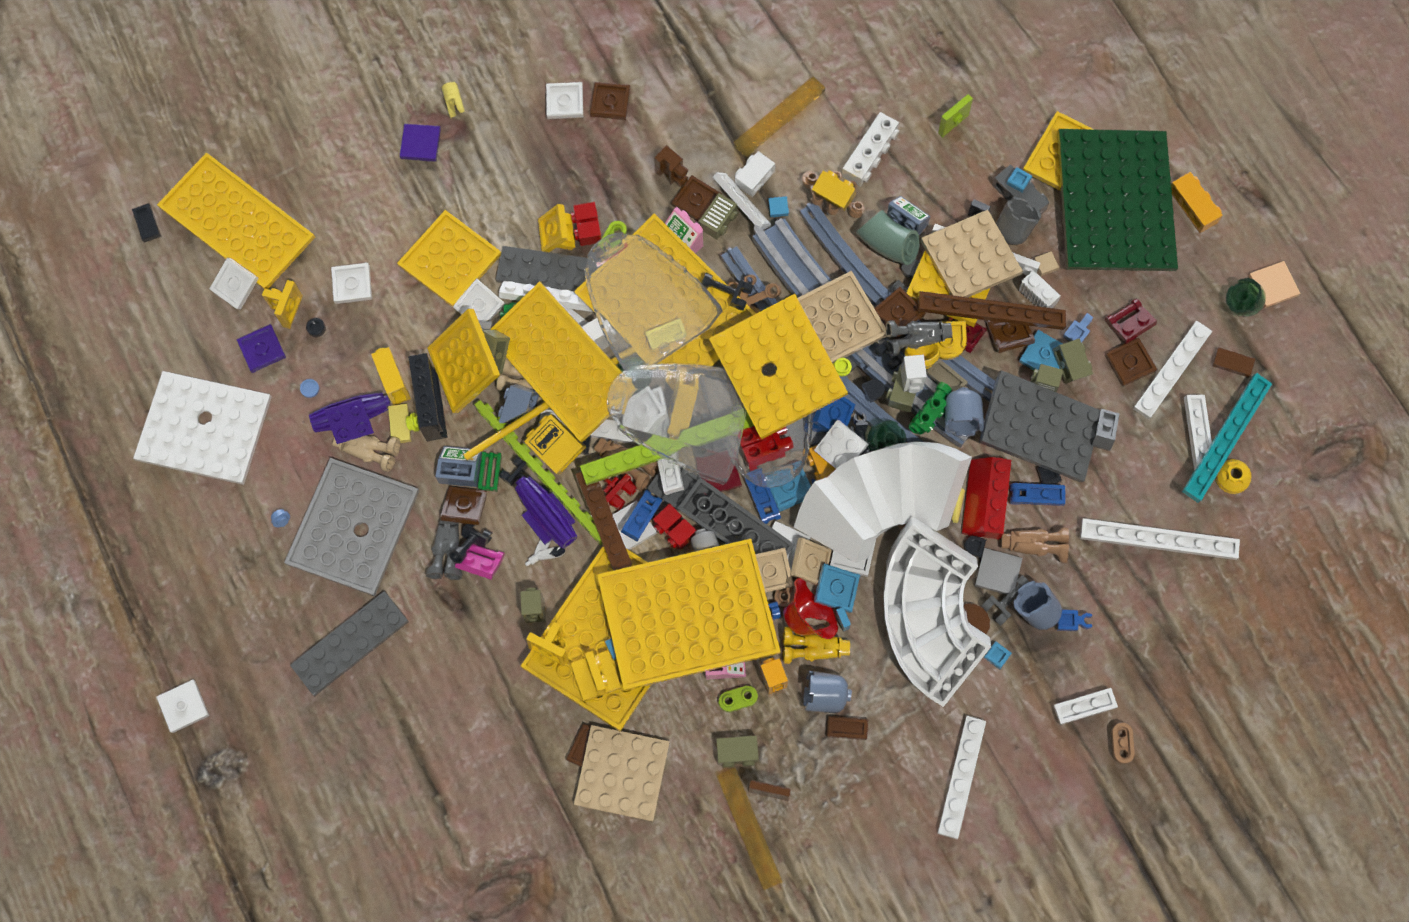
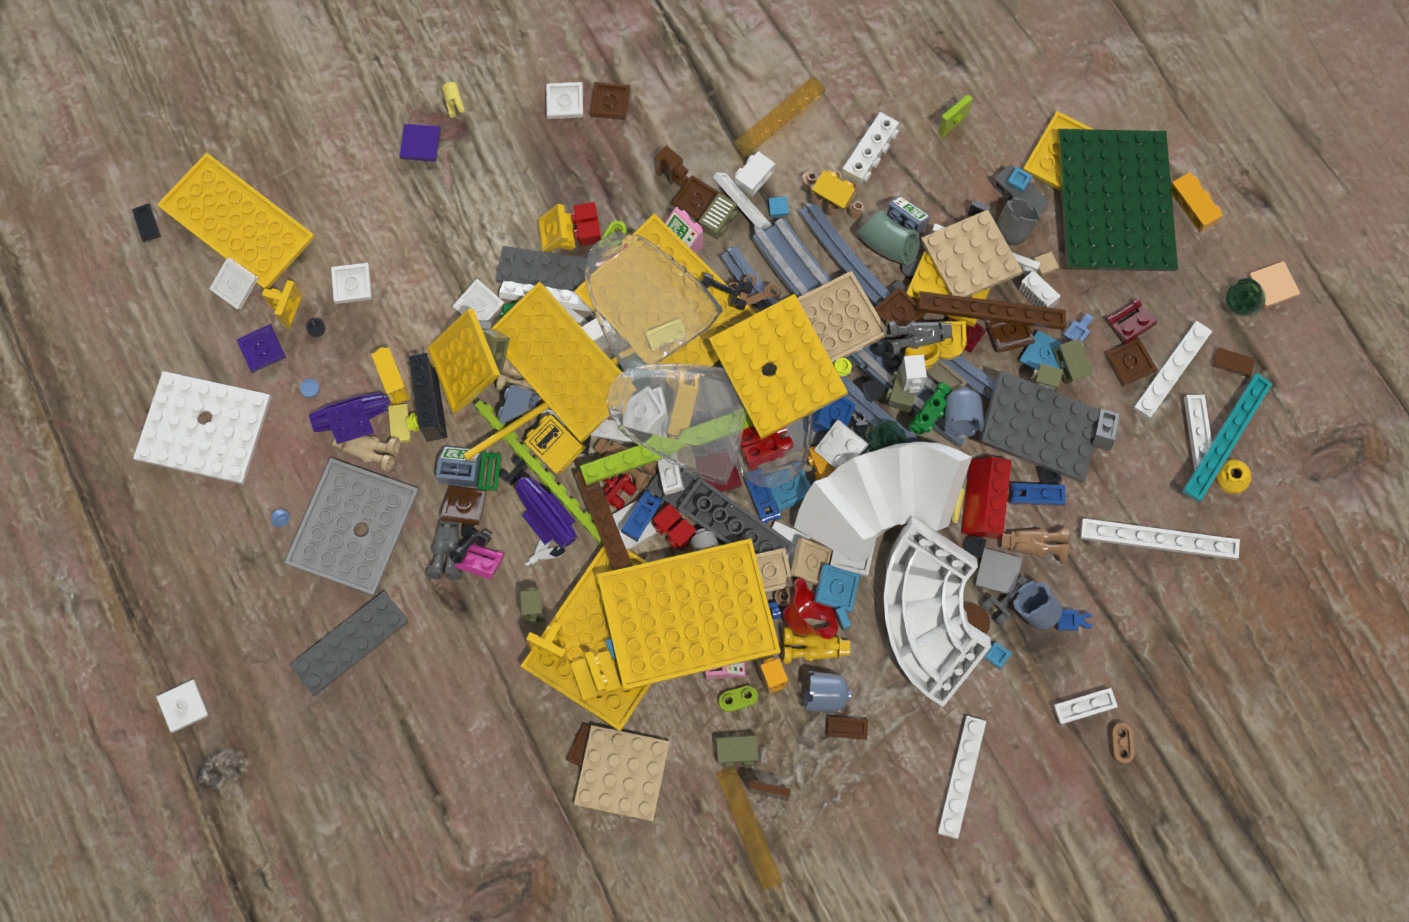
(449, 258): yellow plate -> none

